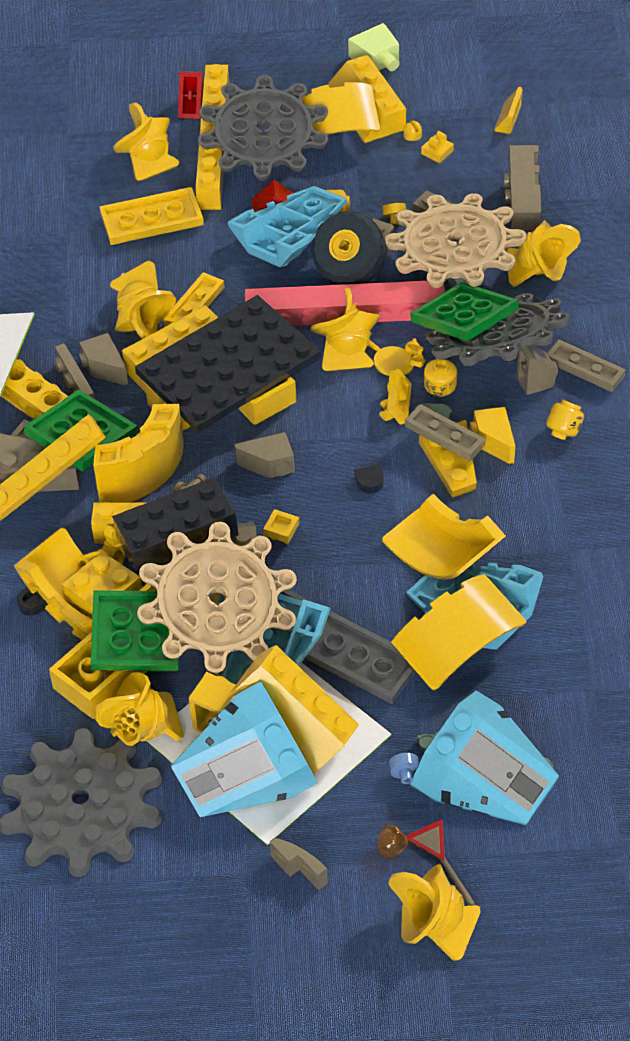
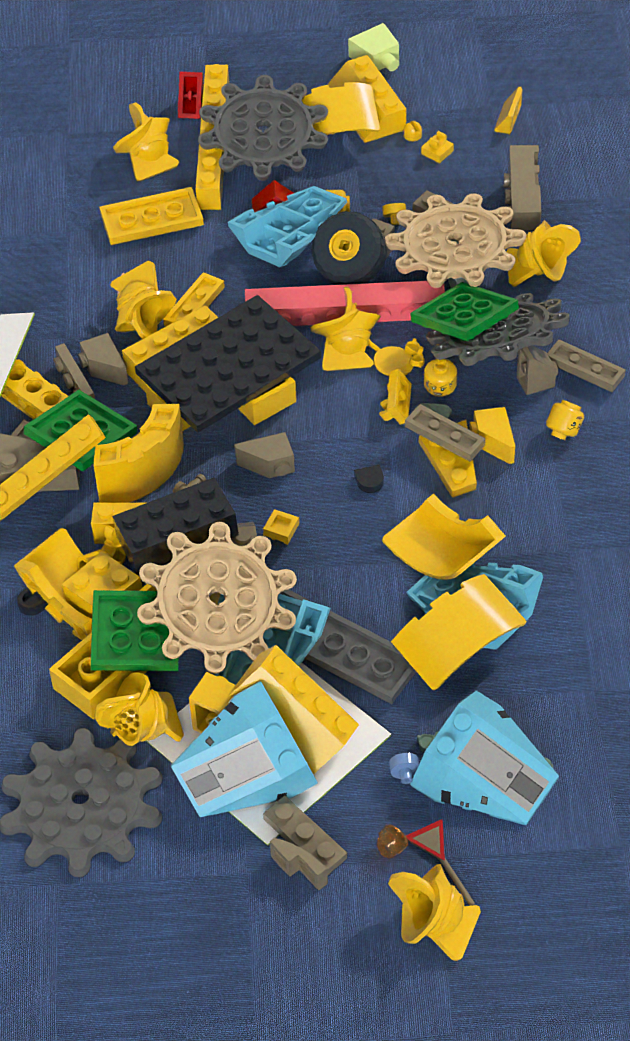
(304, 833): none -> dark tan plate

